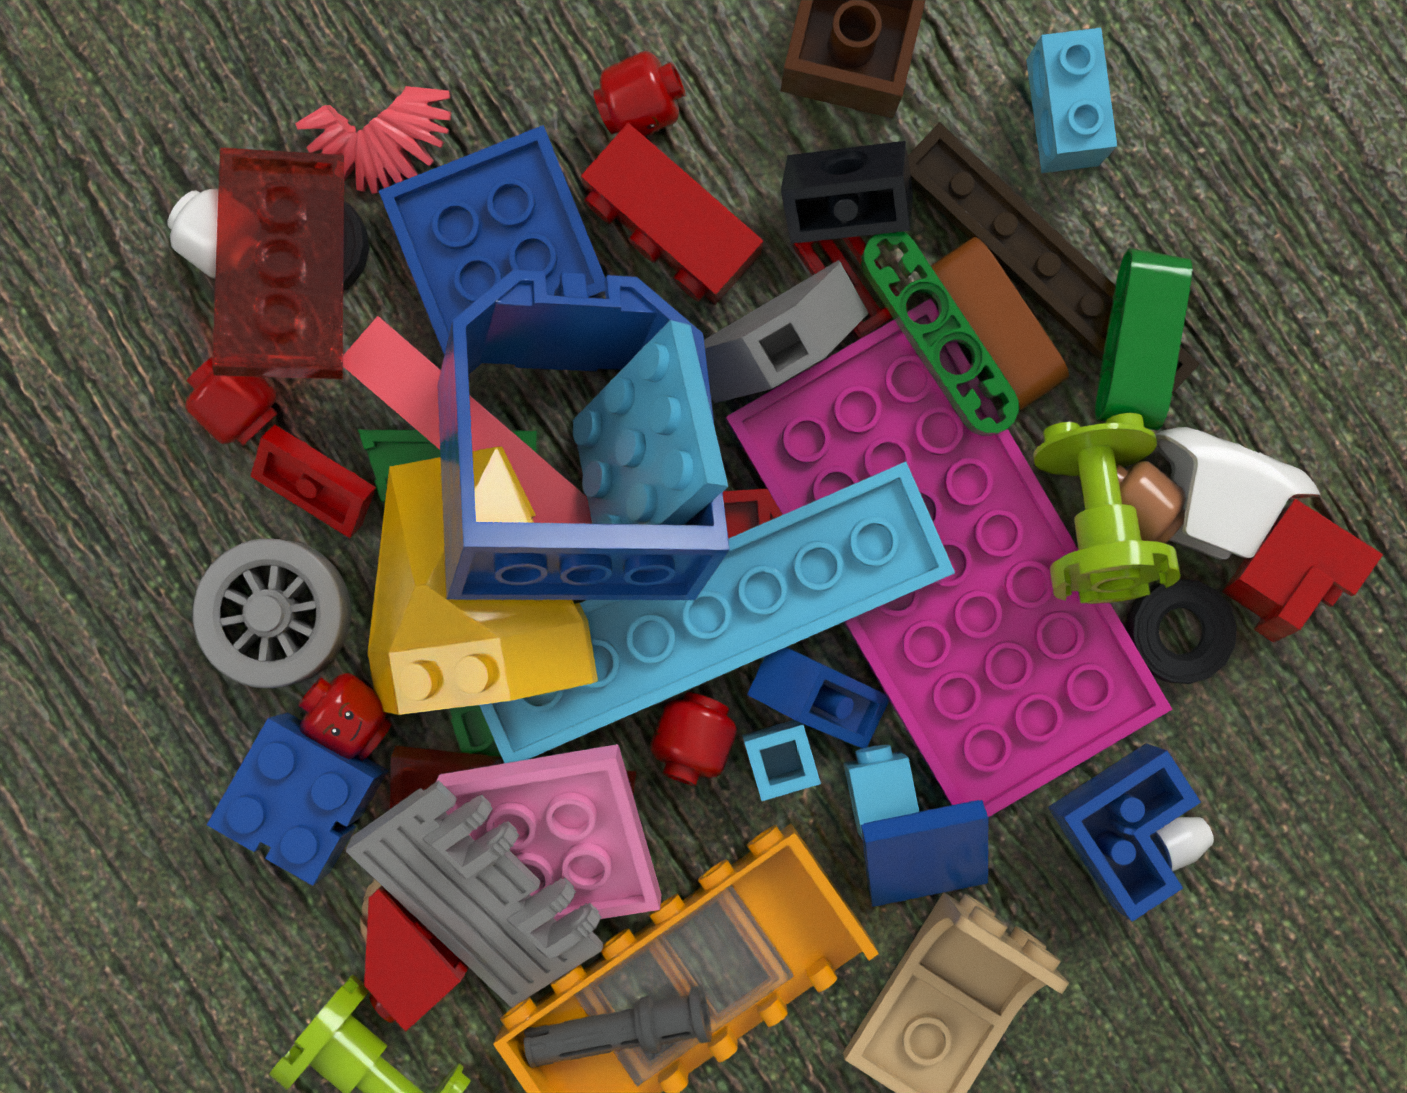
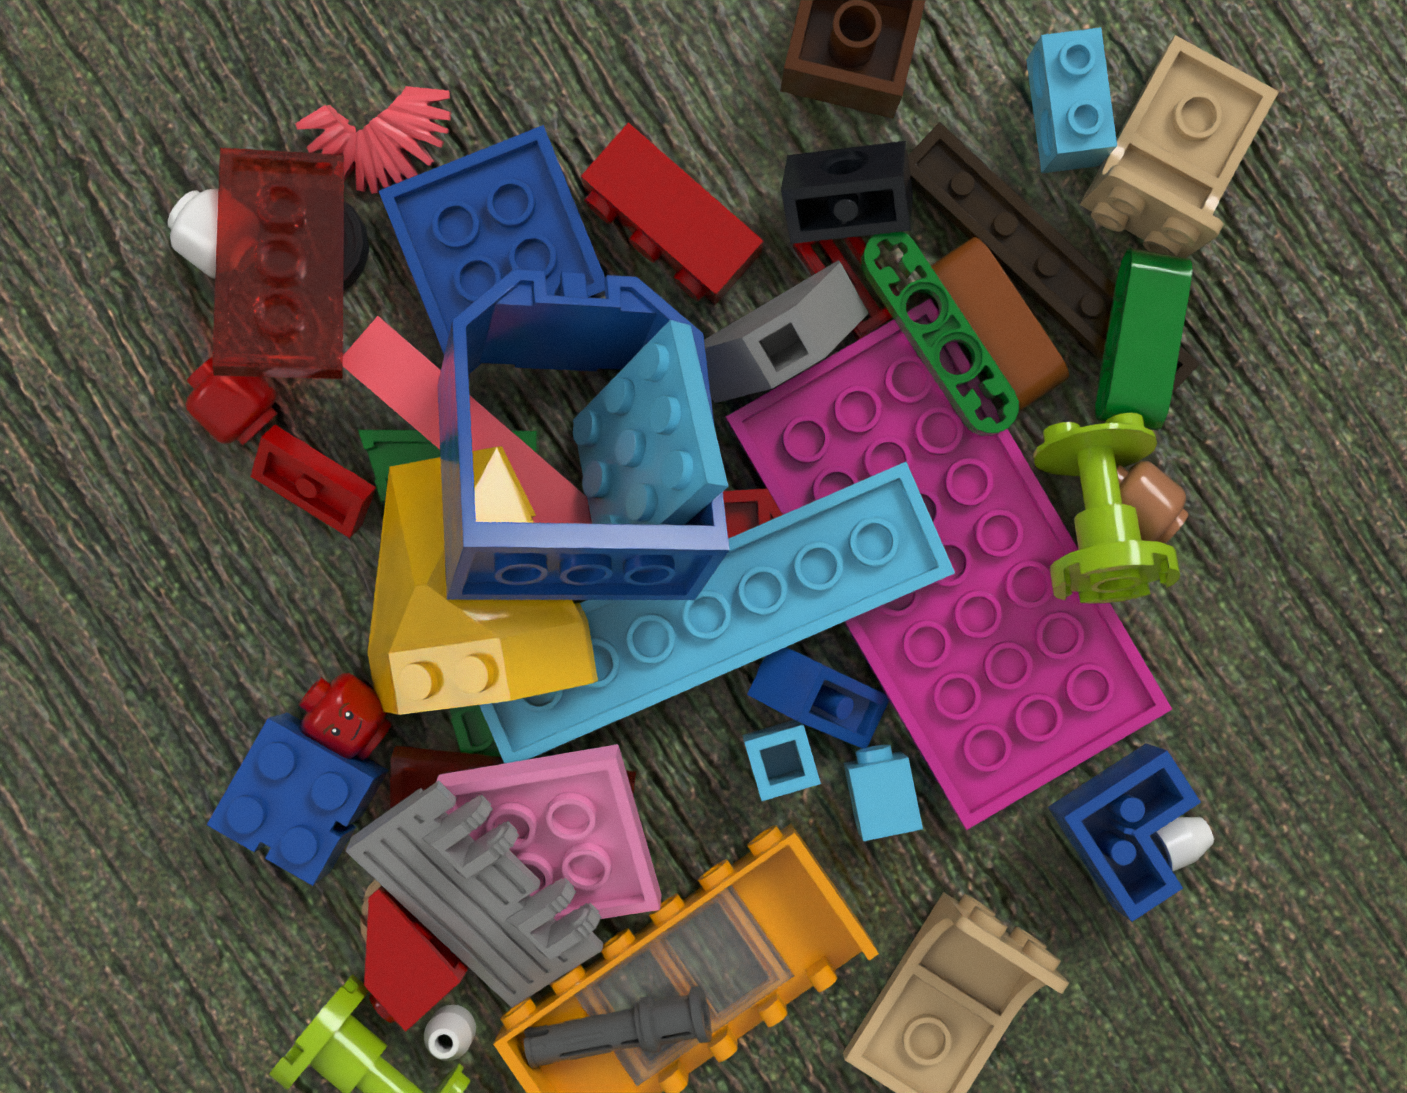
(272, 613): light grey wheel -> none
(454, 1022): none -> white hose
(639, 93): red head -> none
(693, 738): red head -> none
(926, 852): blue tile -> none
(1179, 151): none -> tan bracket
(1217, 626): black tyre -> none
(1228, 491): white piece -> none
(1297, 567): red plate -> none

